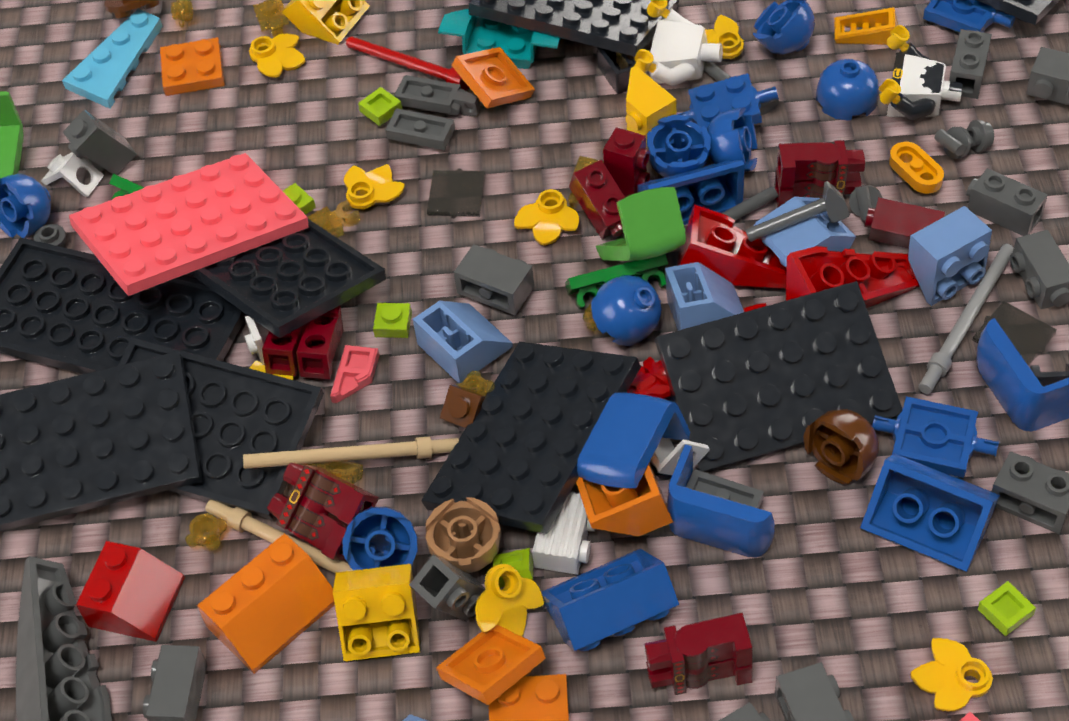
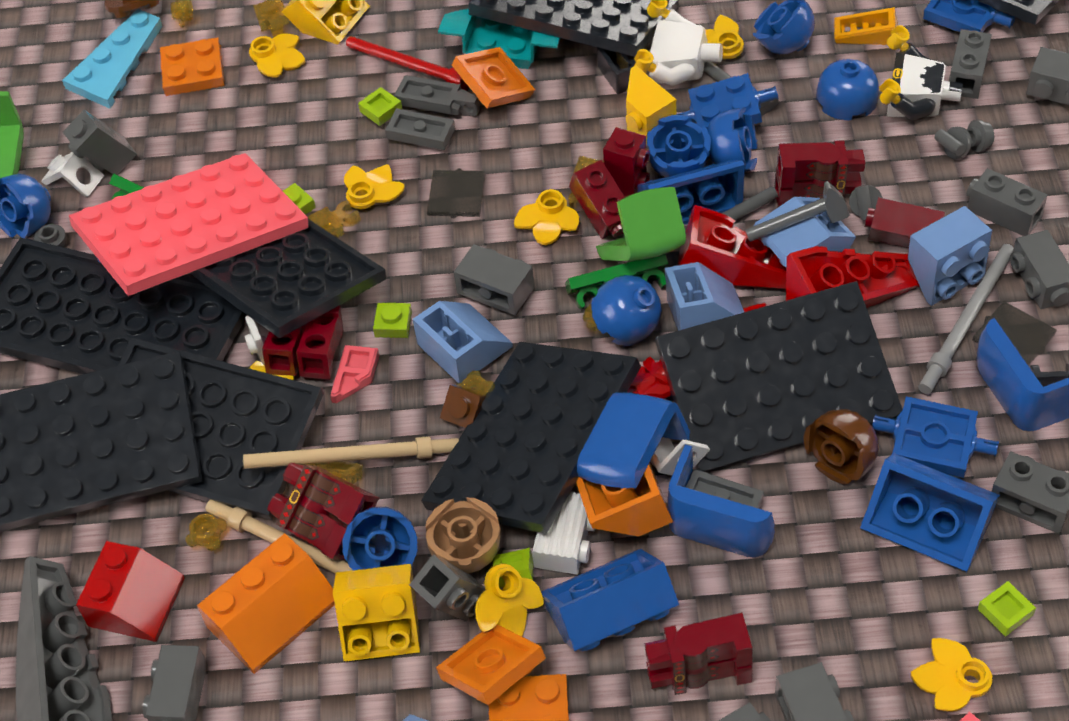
(920, 170): light orange plate -> none

